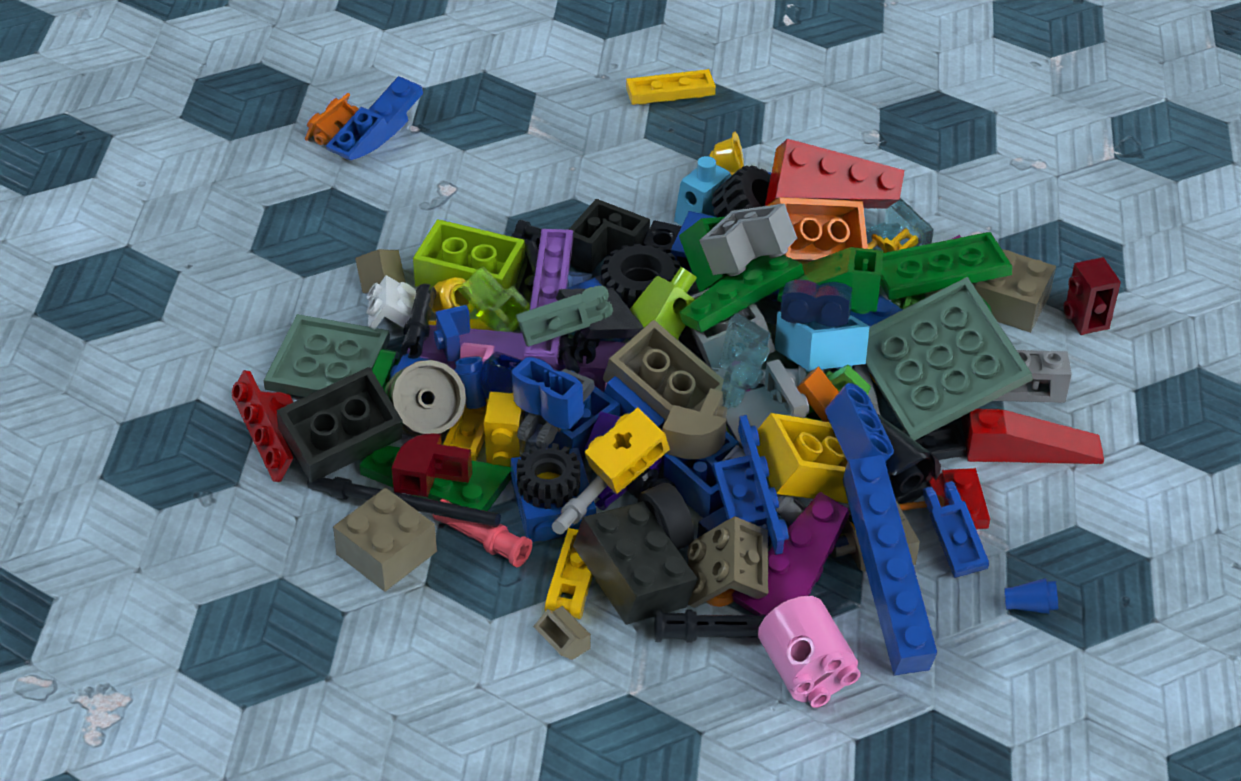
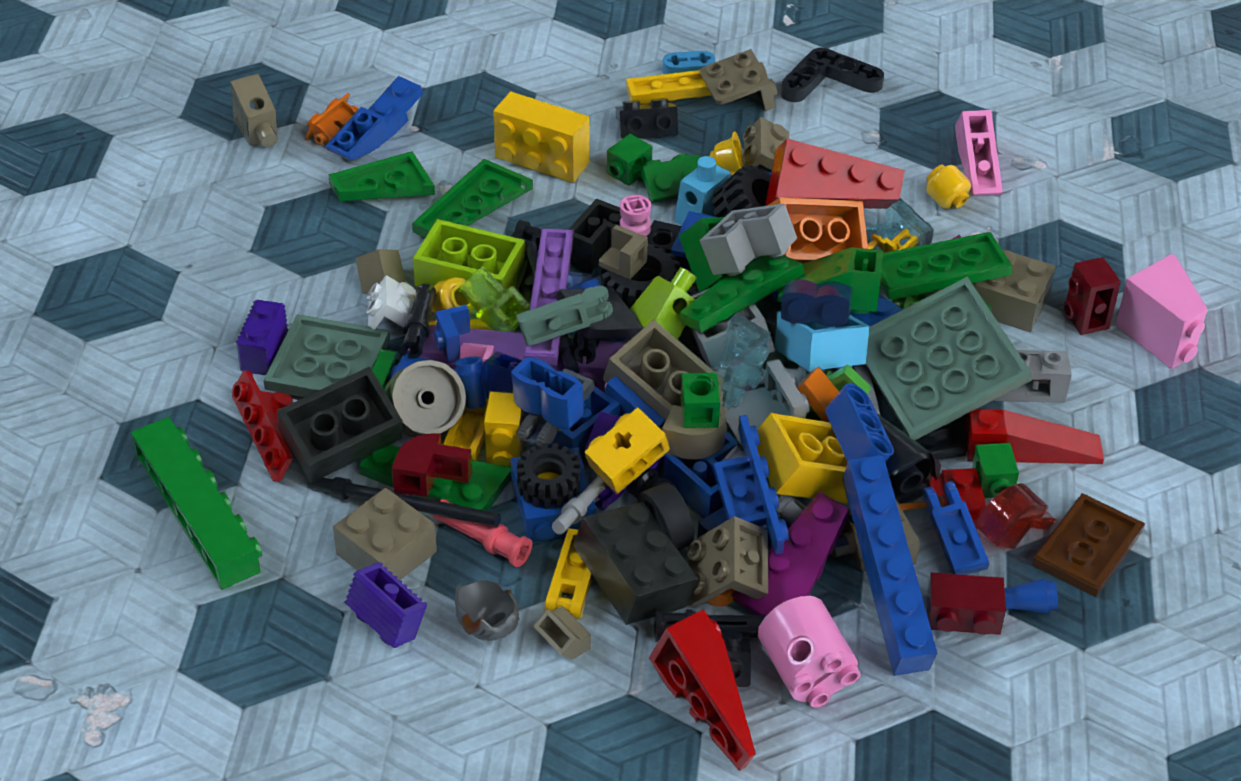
(196, 502): none -> green brick
(255, 124): none -> dark tan torso
(261, 336): none -> dark purple brick
(384, 178): none -> green wing
(385, 604): none -> dark purple brick
(474, 196): none -> green wing
(486, 610): none -> dark grey hair
(542, 136): none -> yellow brick
(626, 253): none -> dark tan panel
(627, 159): none -> green brick
(635, 214): none -> bright pink wheel
(648, 120): none -> black bracket
(664, 178): none -> green bracket
(686, 61): none -> dark azure beam
(697, 665): none -> red wedge
(700, 400): none -> green brick
(739, 77): none -> dark tan bracket
(740, 657): none -> black bracket
(761, 142): none -> dark tan bracket
(828, 63): none -> black beam
(948, 186): none -> yellow head
(966, 603): none -> dark red brick
(979, 152): none -> bright pink slope
(995, 468): none -> green brick
(1012, 515): none -> clear red brick
(1088, 544): none -> reddish brown tile
(1163, 312): none -> bright pink slope

